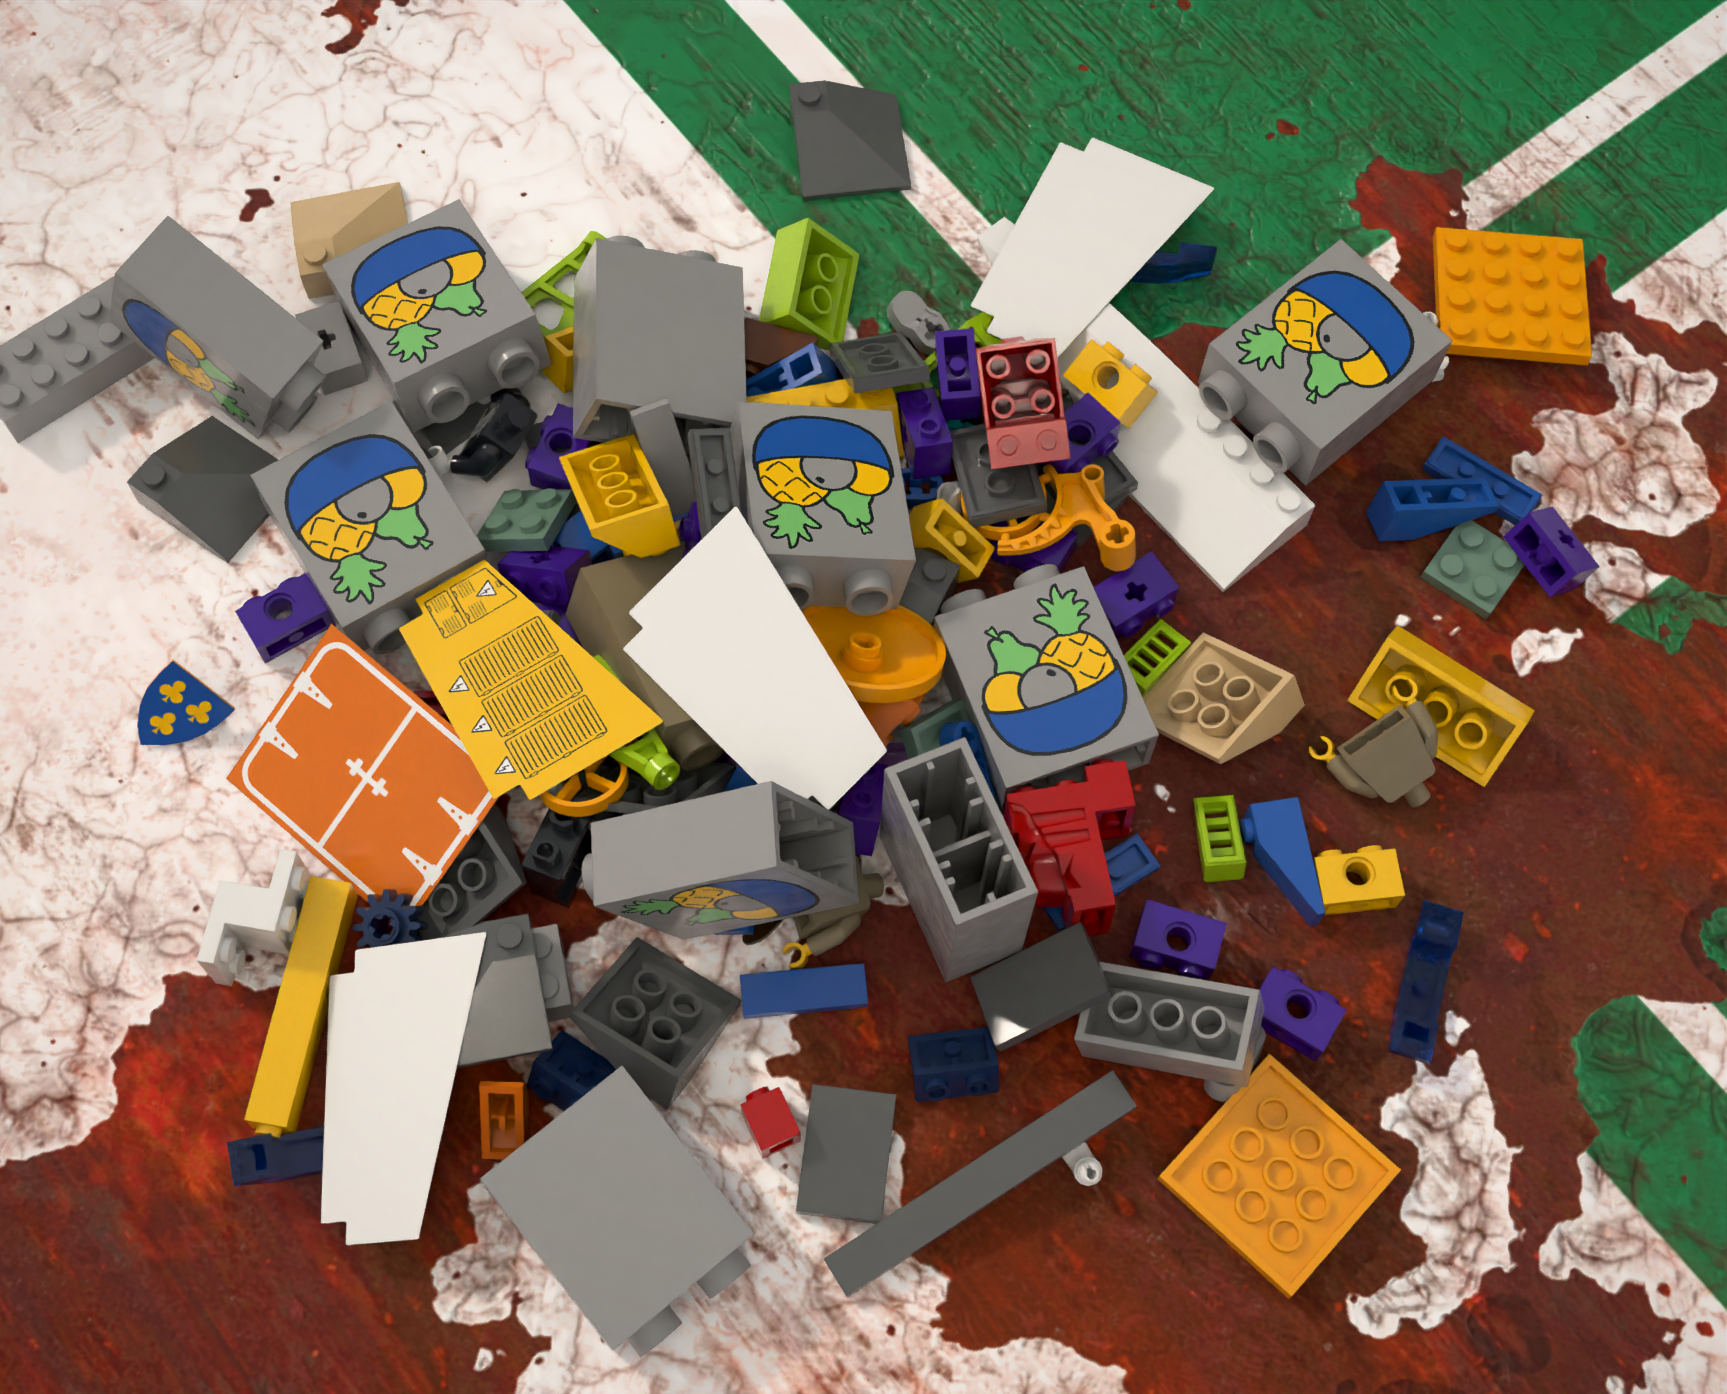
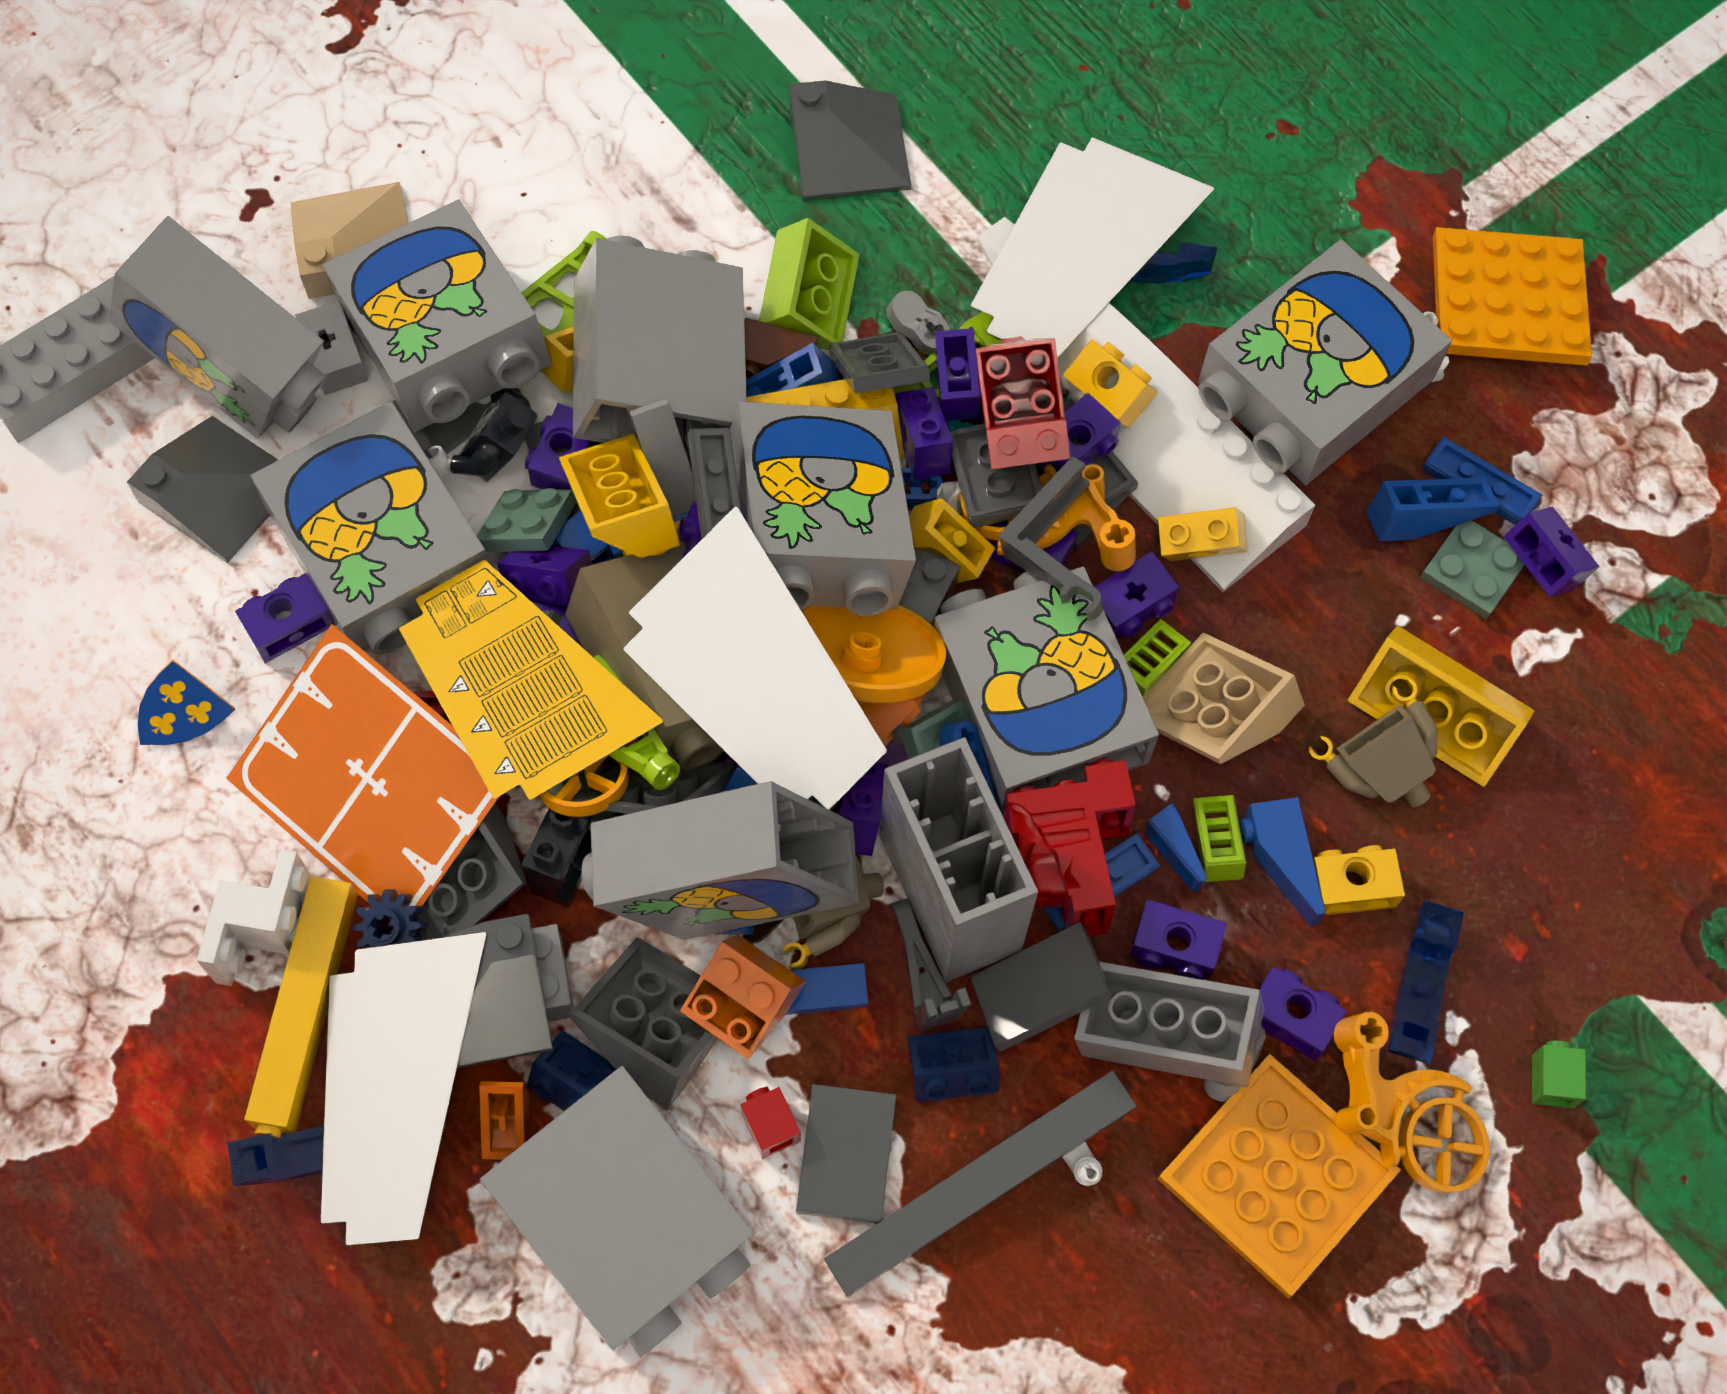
(742, 995): none -> orange slope
(930, 995): none -> dark grey hinge
(1035, 519): none -> dark grey hinge
(1173, 843): none -> blue slope
(1202, 534): none -> yellow brick
(1379, 1104): none -> light orange piece
(1559, 1075): none -> bright green brick

